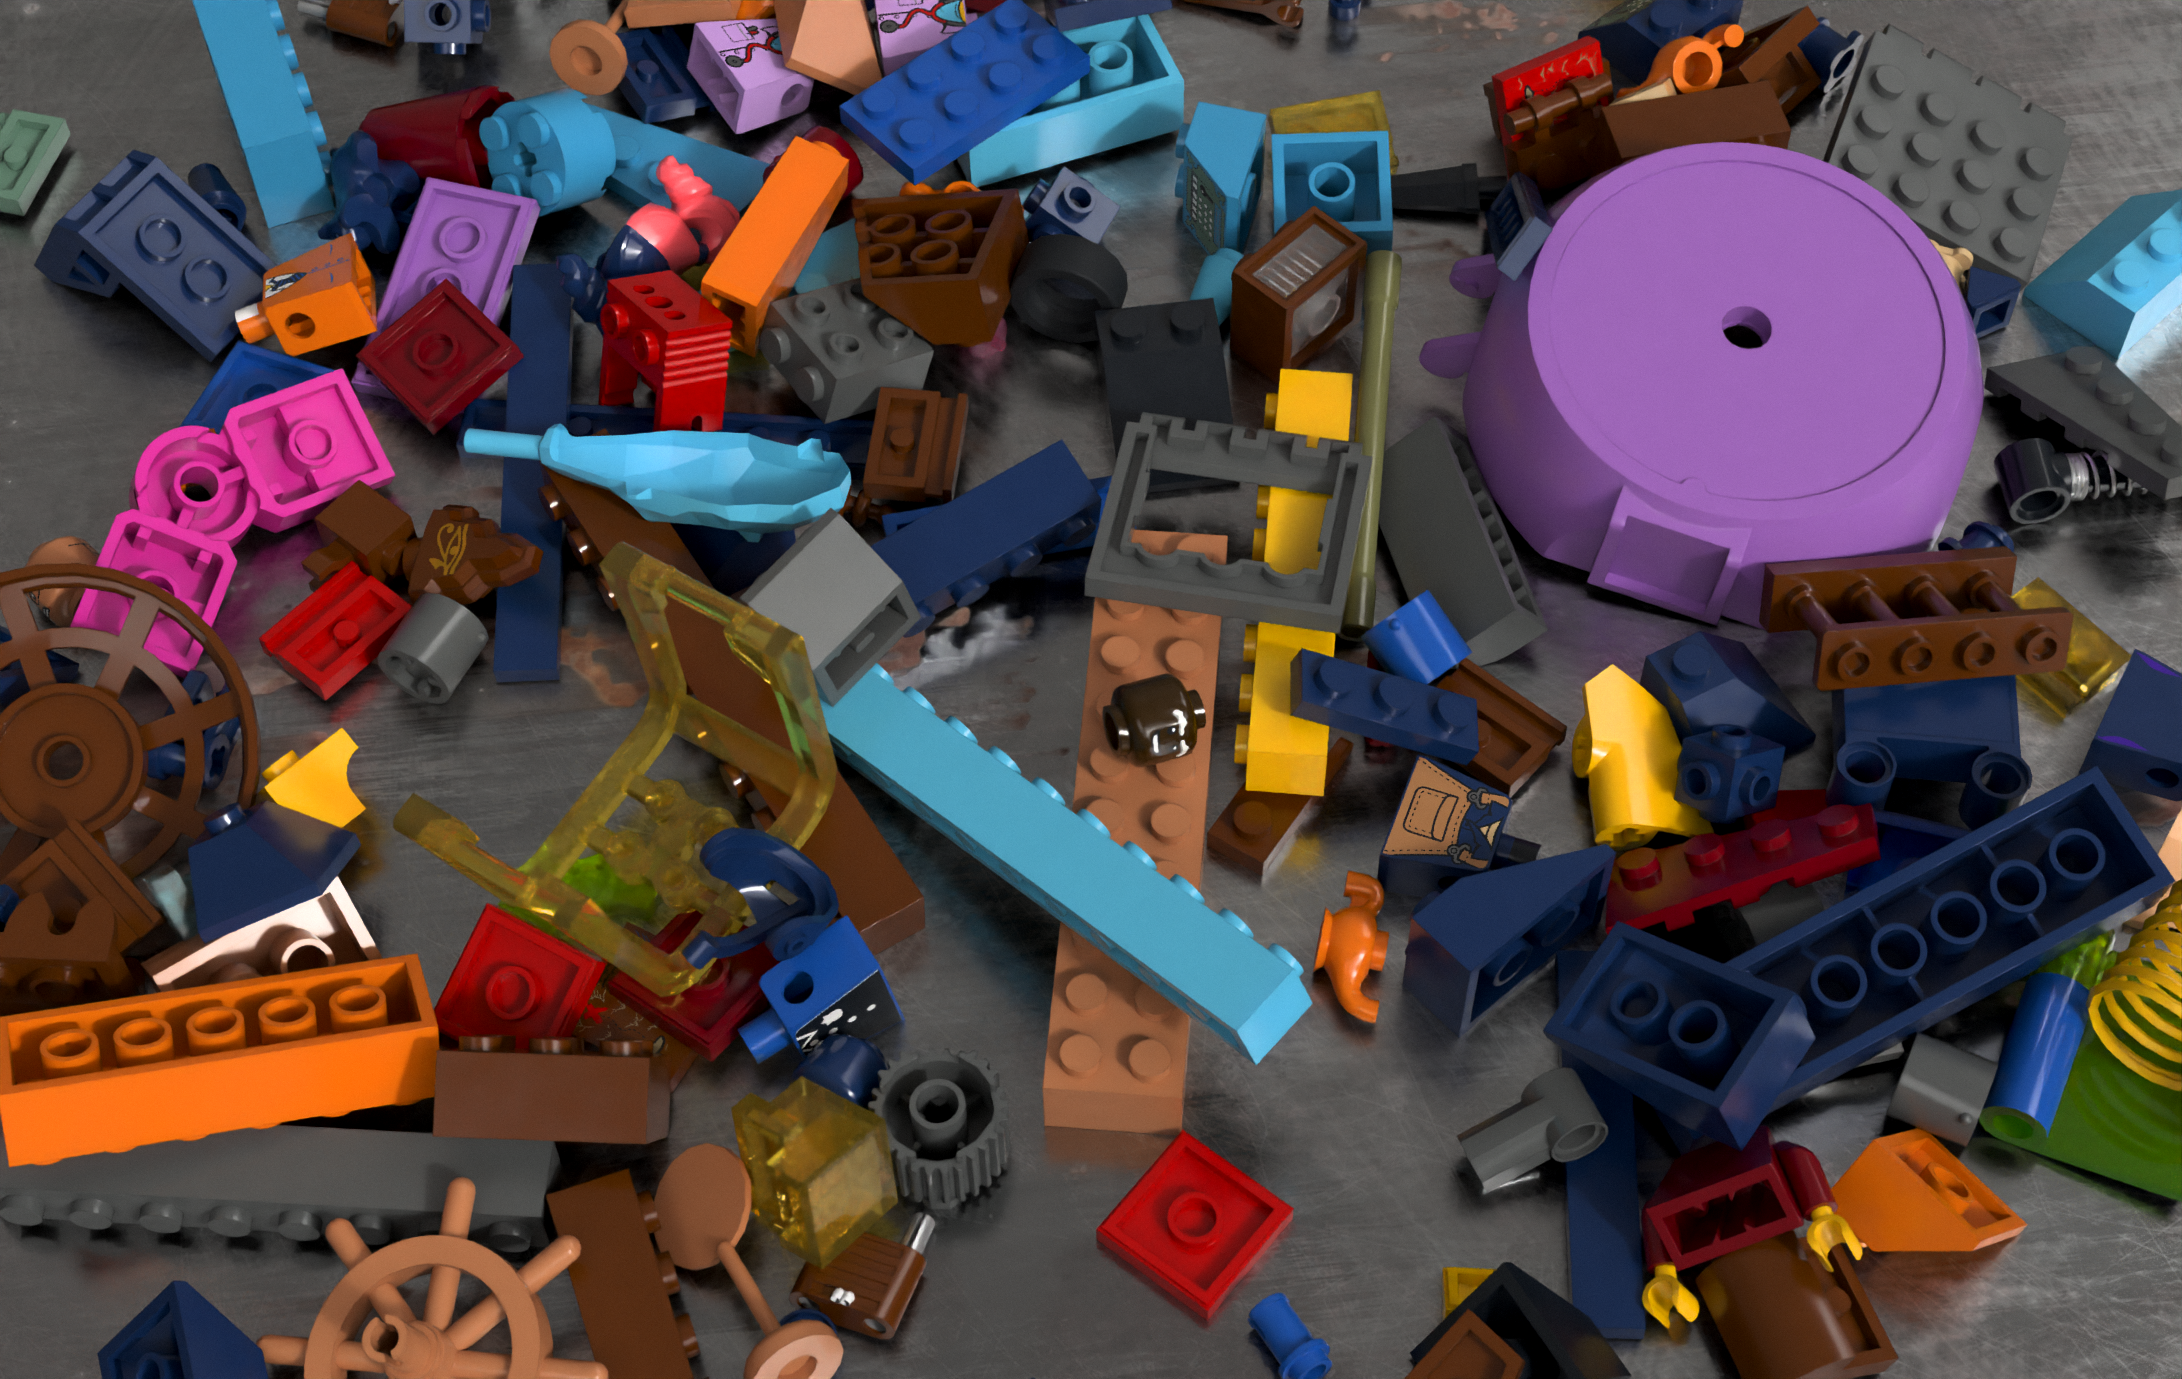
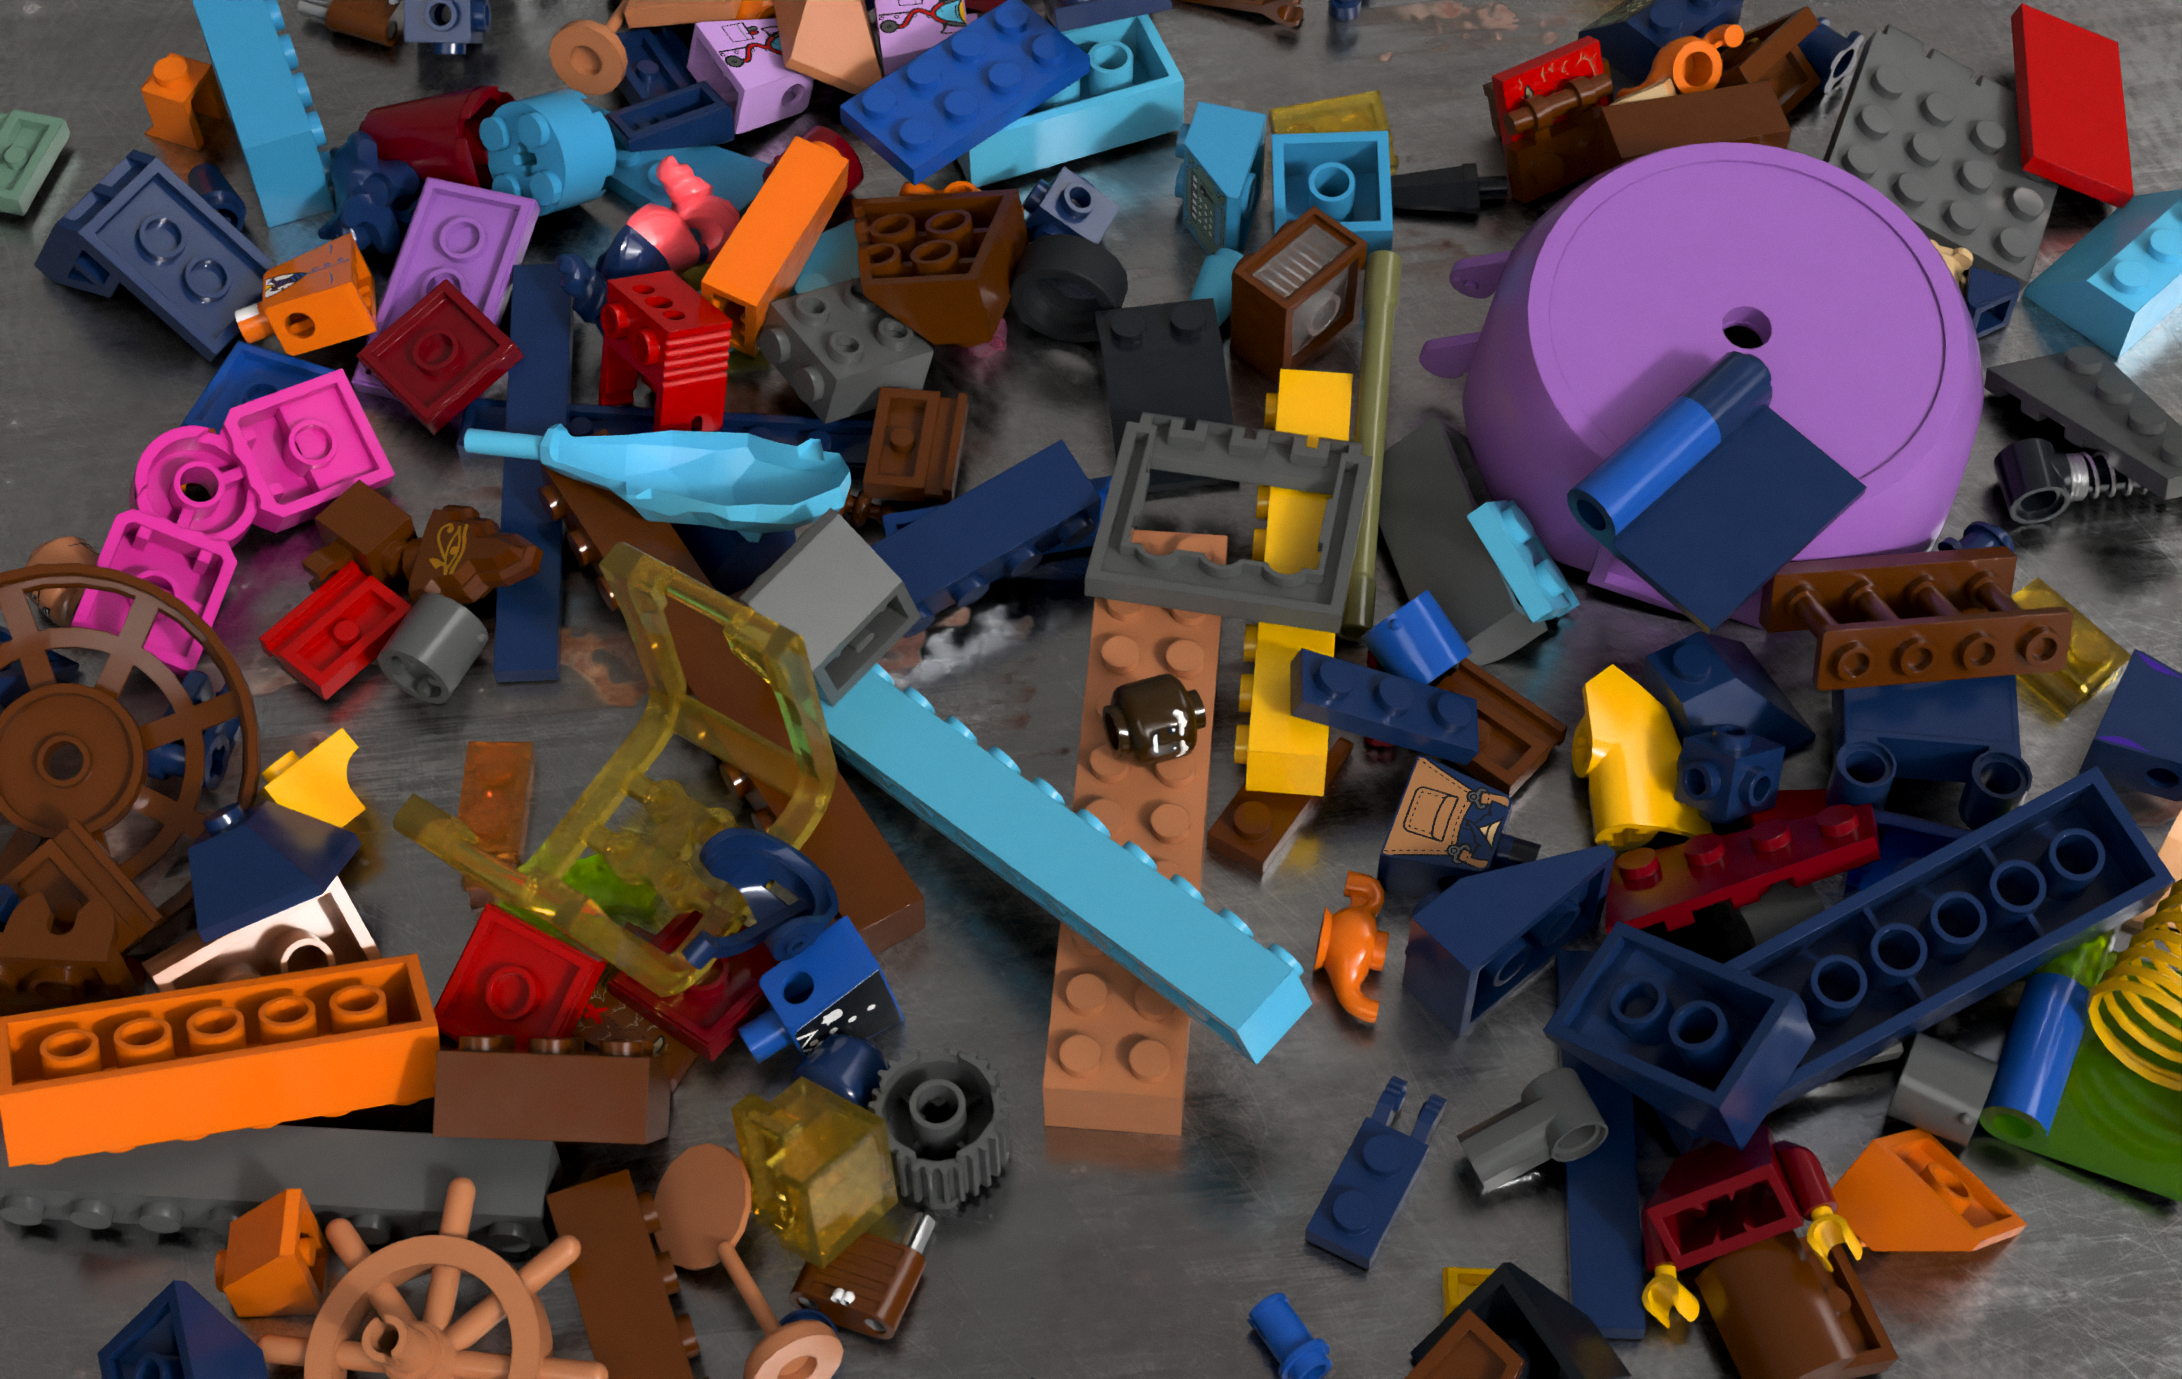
(175, 899): clear light blue plate -> none
(176, 92): none -> orange window
(275, 1260): none -> orange slope
(497, 803): none -> clear orange hinge
(674, 120): none -> dark blue slope
(1194, 1224): red tile -> none
(1374, 1179): none -> dark blue hinge
(1517, 224): dark blue tile -> none
(1523, 560): none -> medium azure plate
(1713, 493): none -> dark blue door
(2071, 106): none -> red tile

